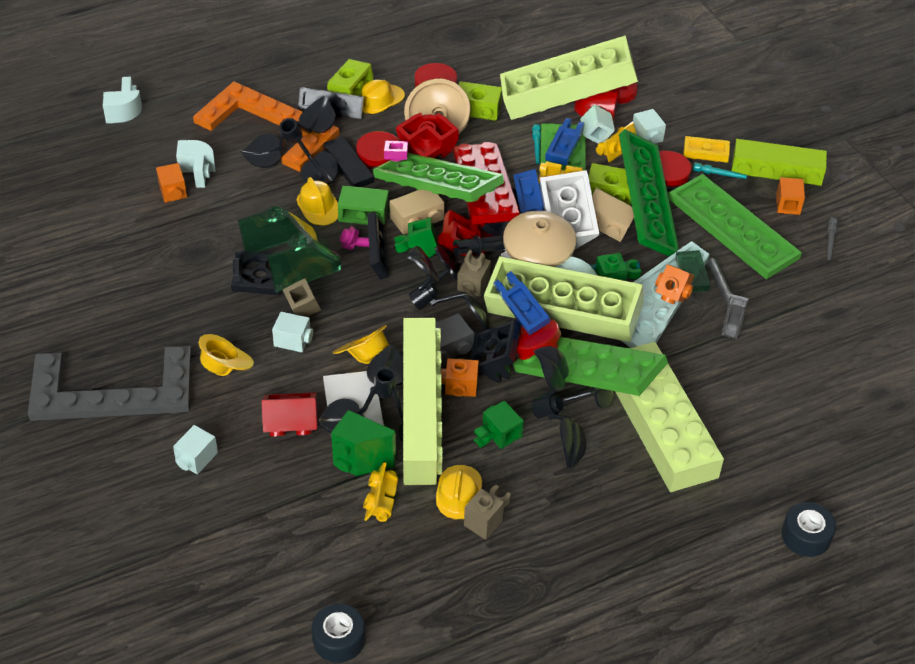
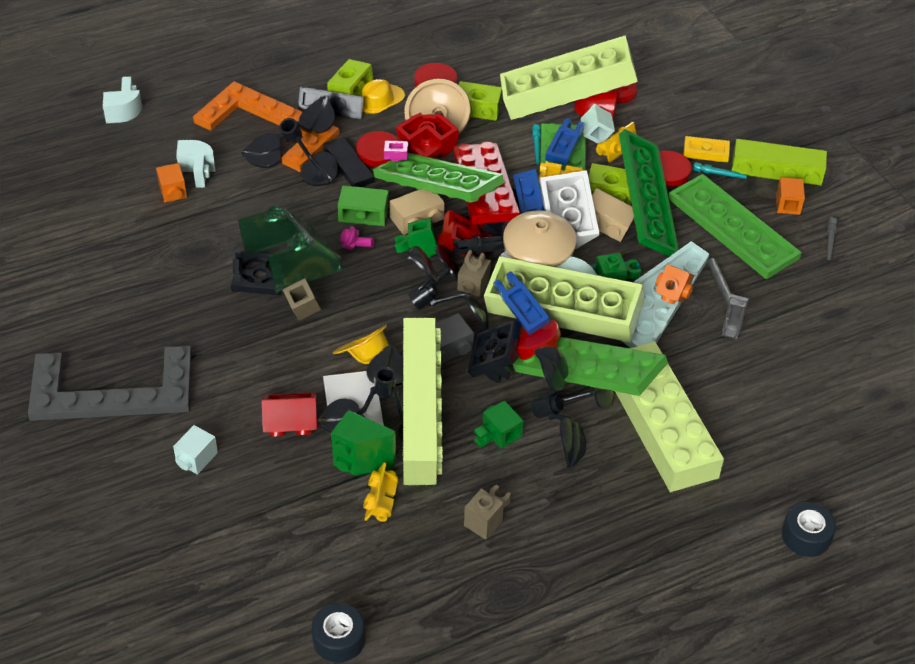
(221, 356): yellow piece -> none
(292, 332): light aqua brick -> none
(318, 203): yellow piece -> none
(377, 245): black tile -> none
(456, 489): yellow piece -> none
(460, 377): orange brick -> none
(649, 126): light aqua brick -> none
(693, 263): clear green tile -> none

